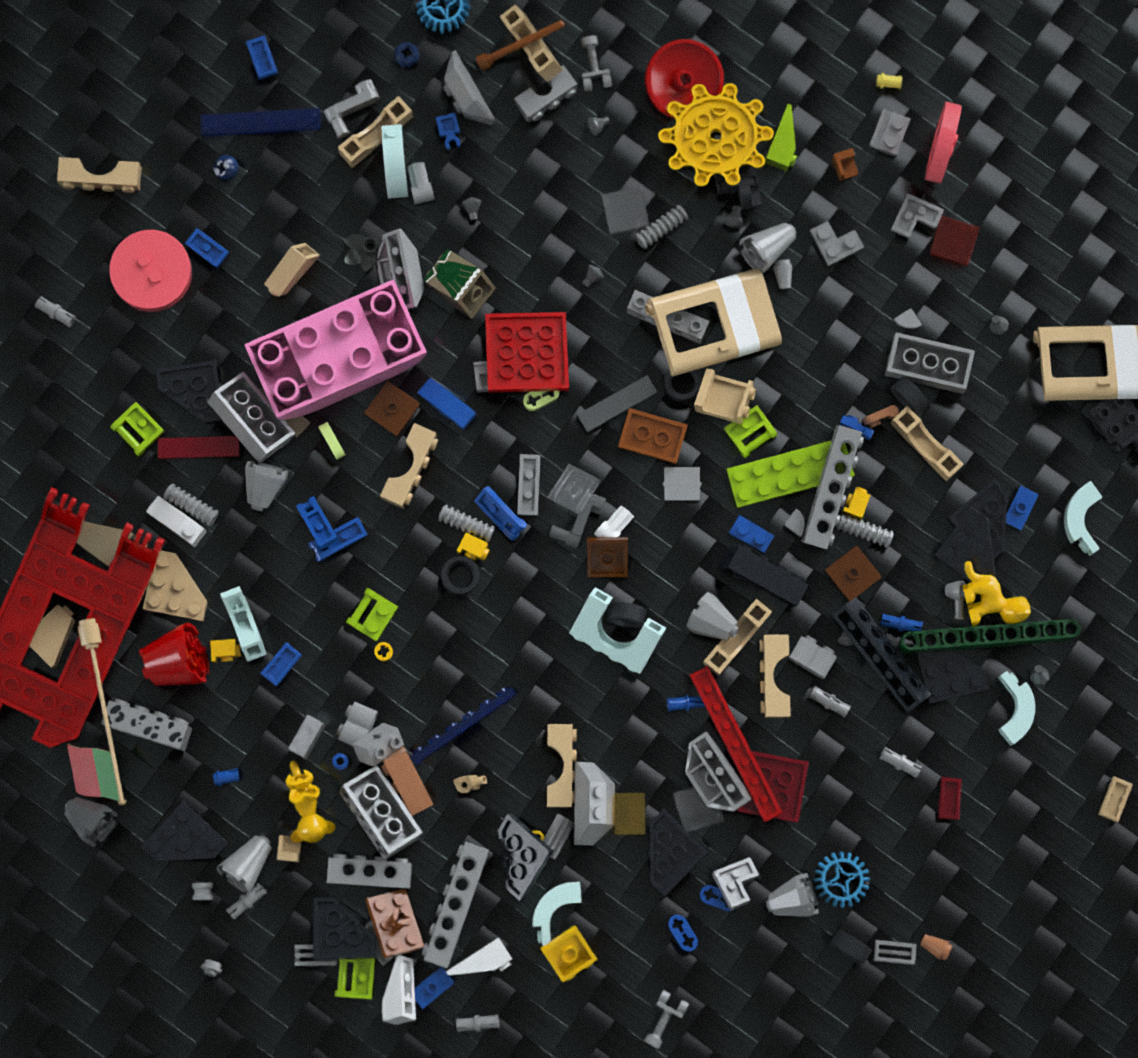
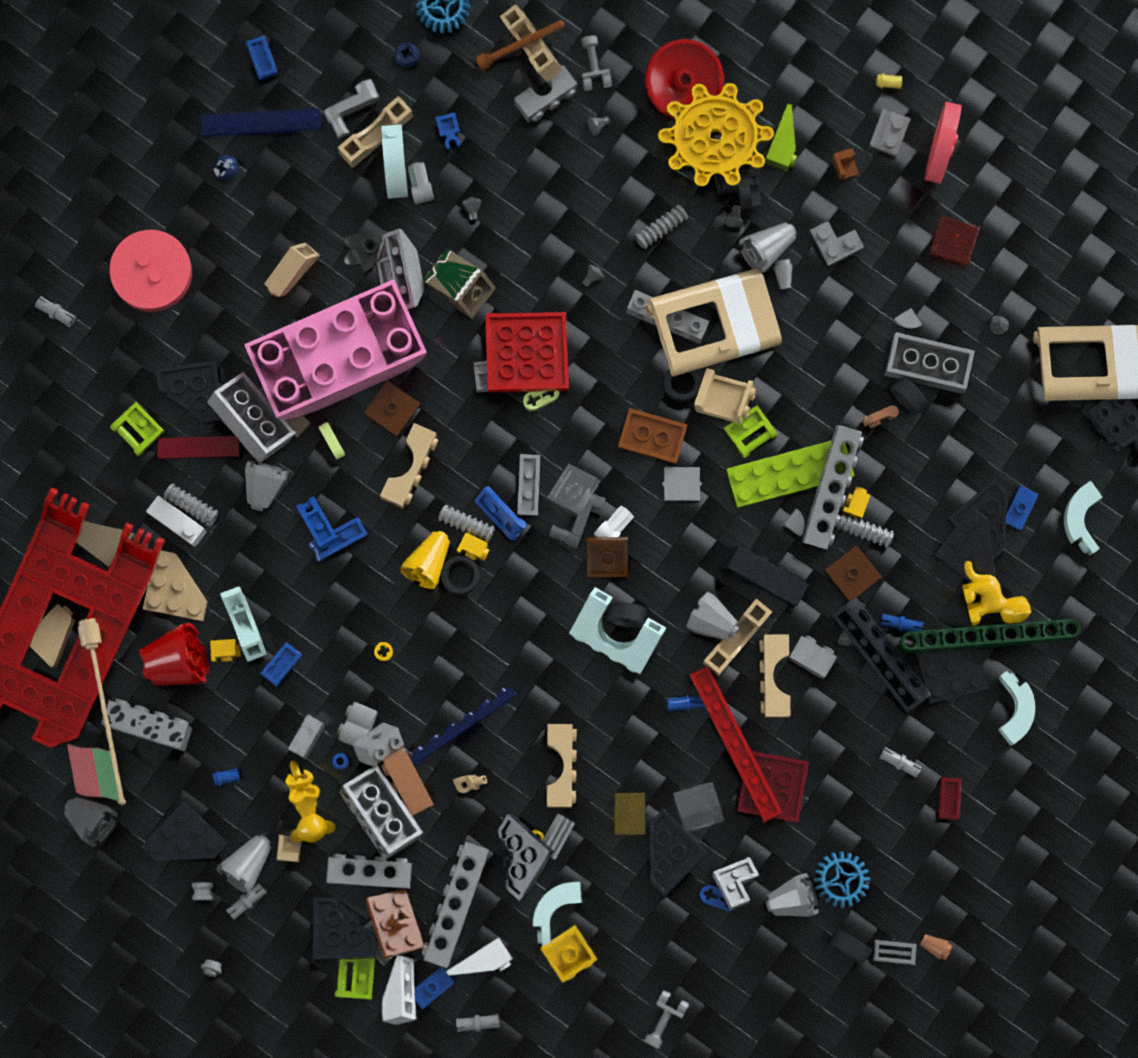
(124, 176): tan arch -> none
(207, 248): blue plate -> none
(314, 963): light grey tile -> none
(378, 617): lime plate -> none
(427, 560): none -> yellow cone
(447, 403): blue slope -> none
(465, 93): light grey wedge -> none
(592, 803): light grey wedge -> none
(617, 403): dark grey tile -> none
(625, 210): clear tile -> none
(687, 930): blue beam -> none
(714, 775): light grey wedge -> none
(751, 534): blue plate -> none
(829, 701): light grey pin -> none
(852, 423): blue plate -> none
(913, 211): light grey plate -> none
(916, 434): tan arch -> none
(955, 591): light grey bar -> none
(1039, 675): dark grey rock -> none
(1115, 799): tan plate -> none

